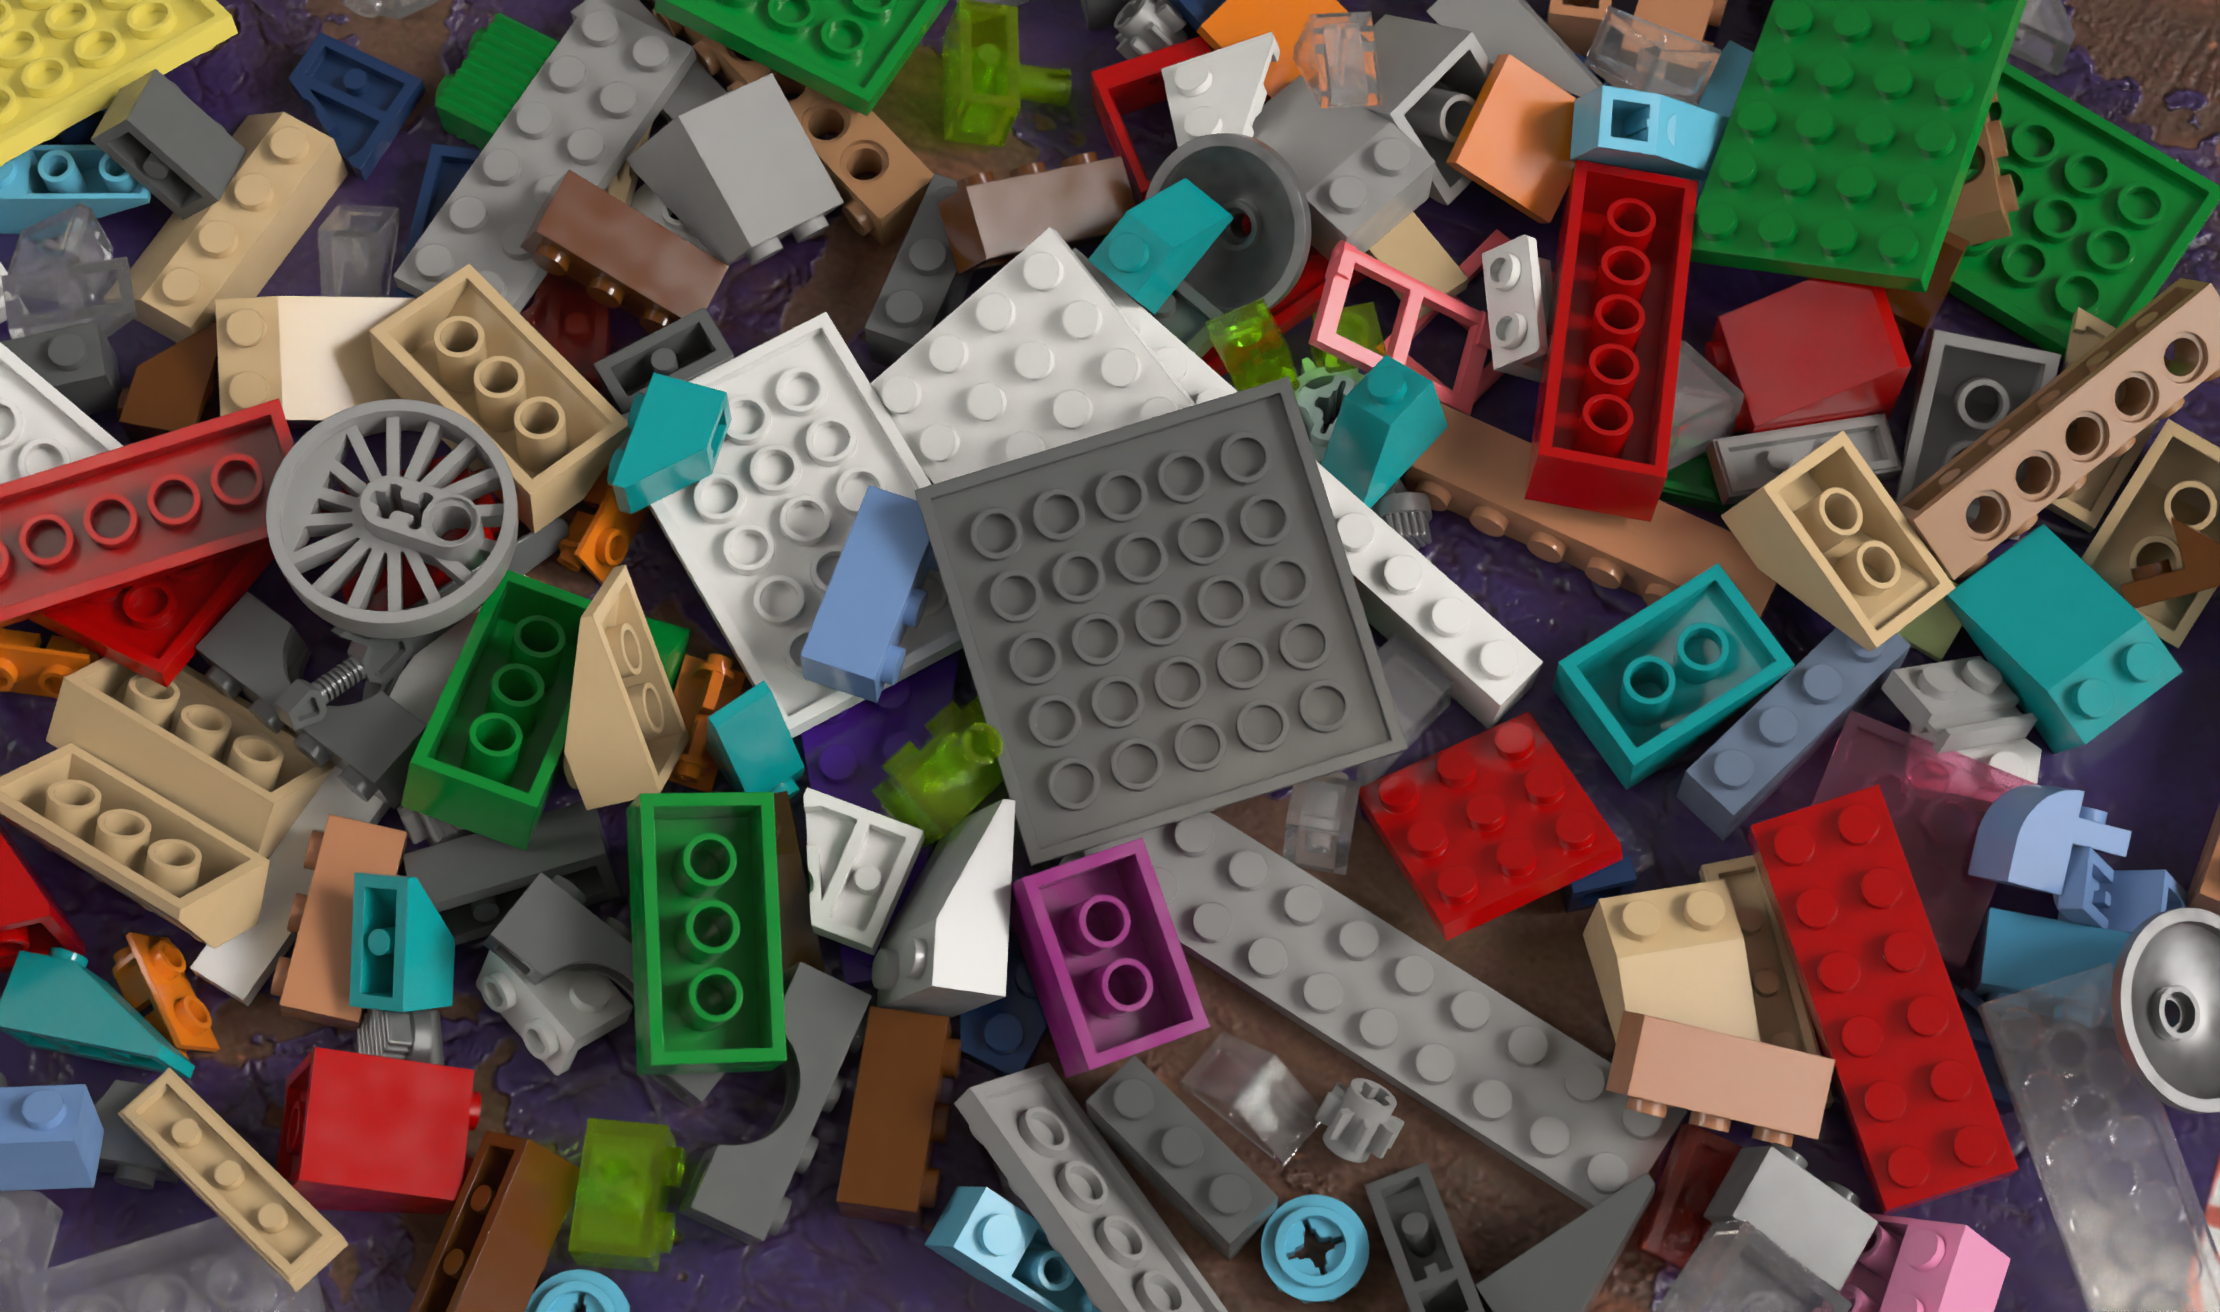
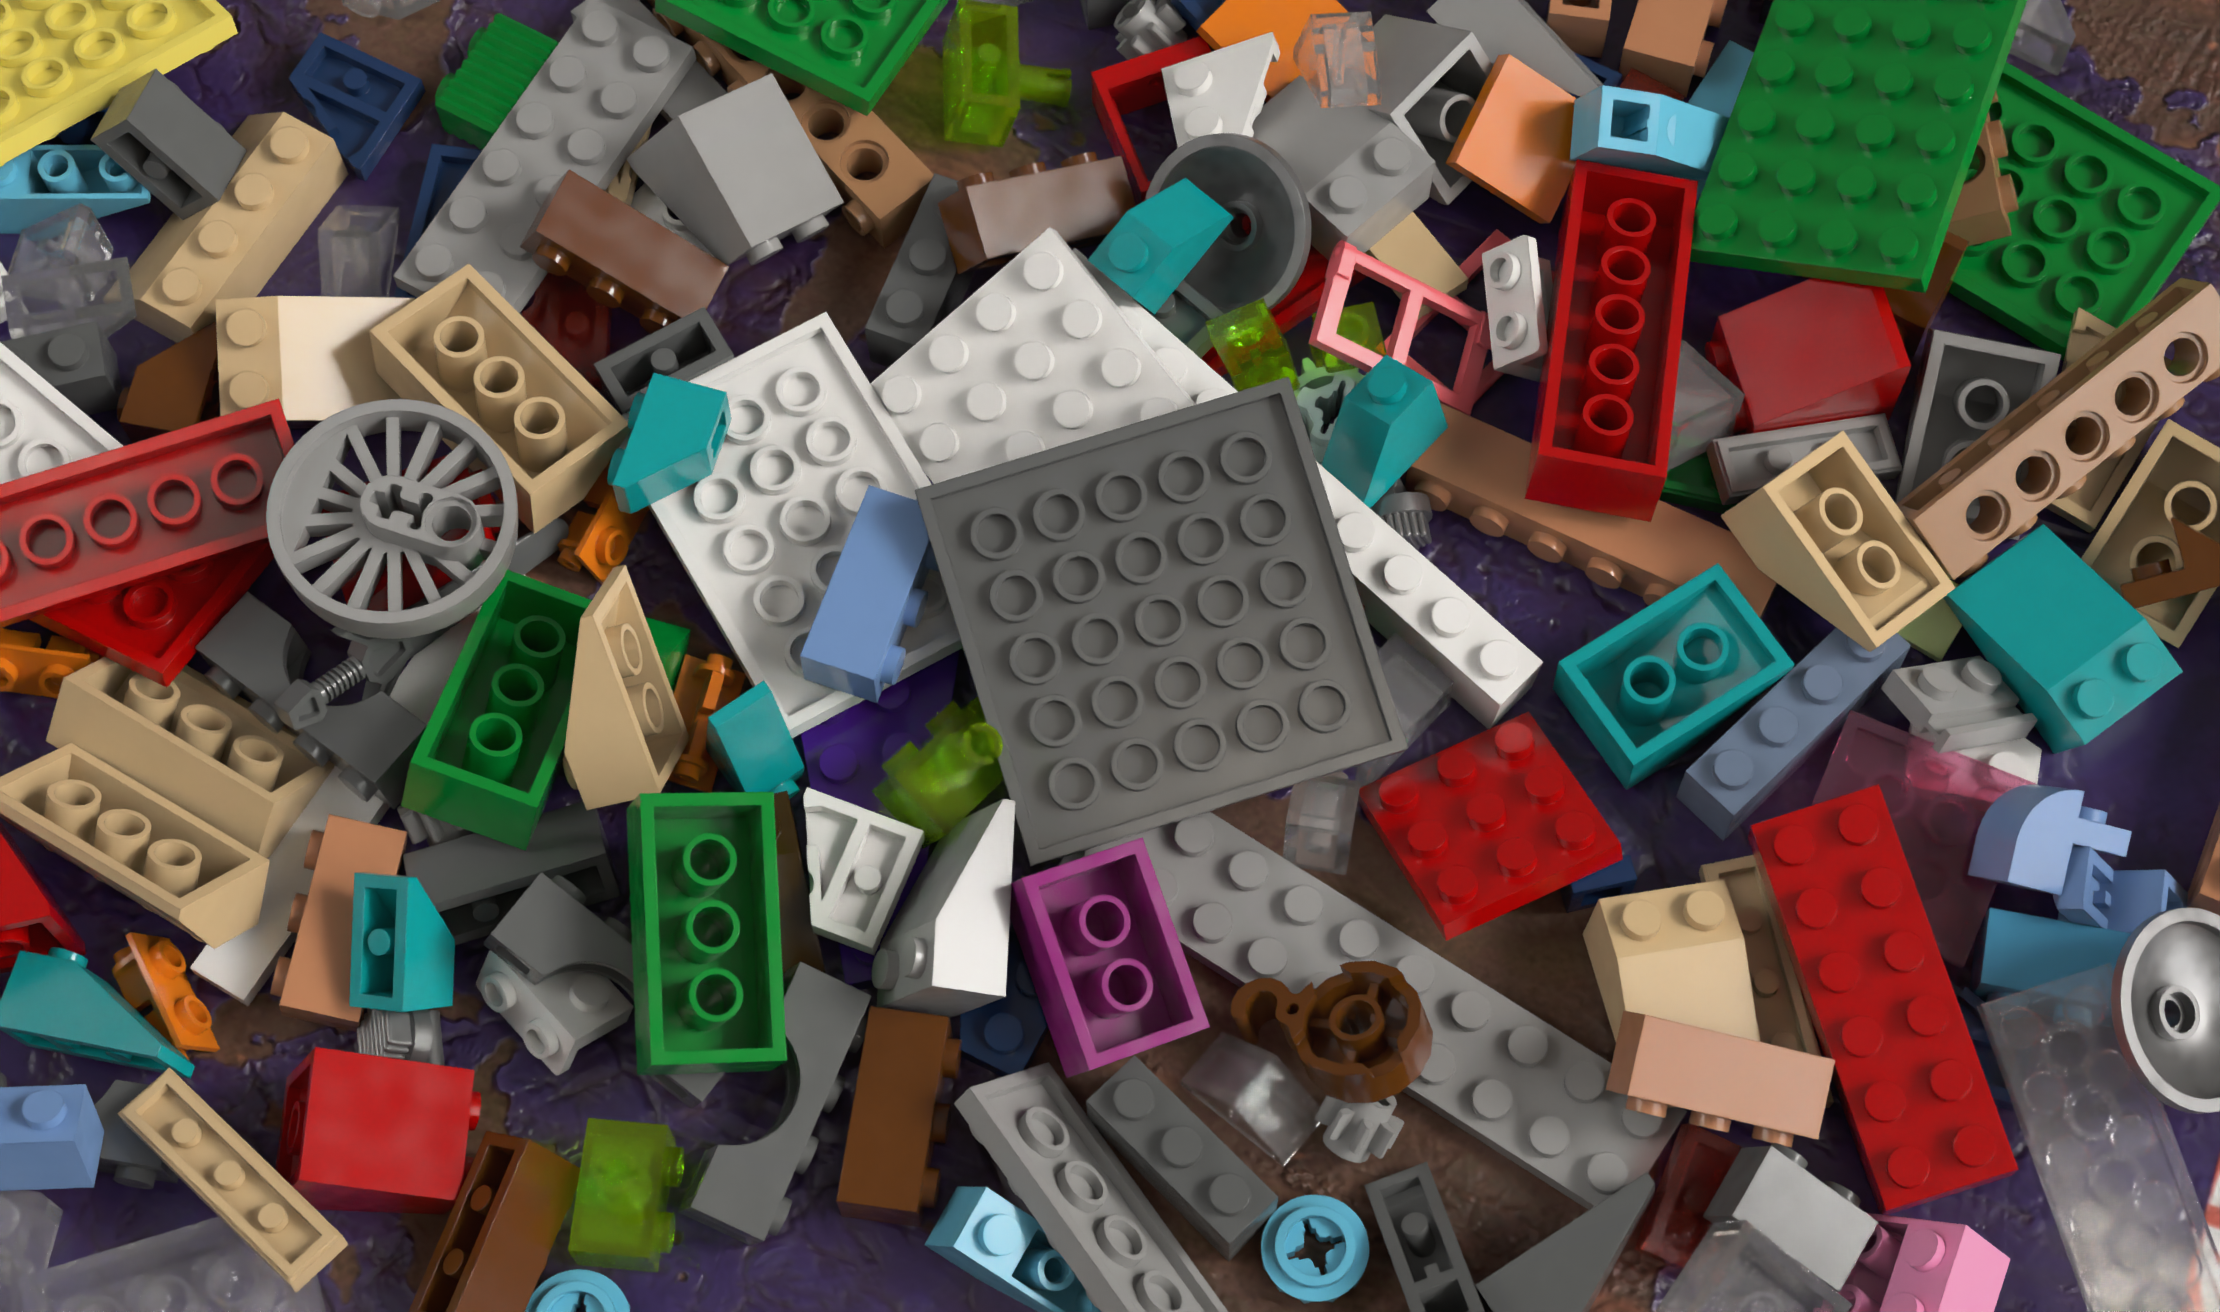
(1354, 1033): none -> reddish brown piece
(1650, 57): clear slope -> none

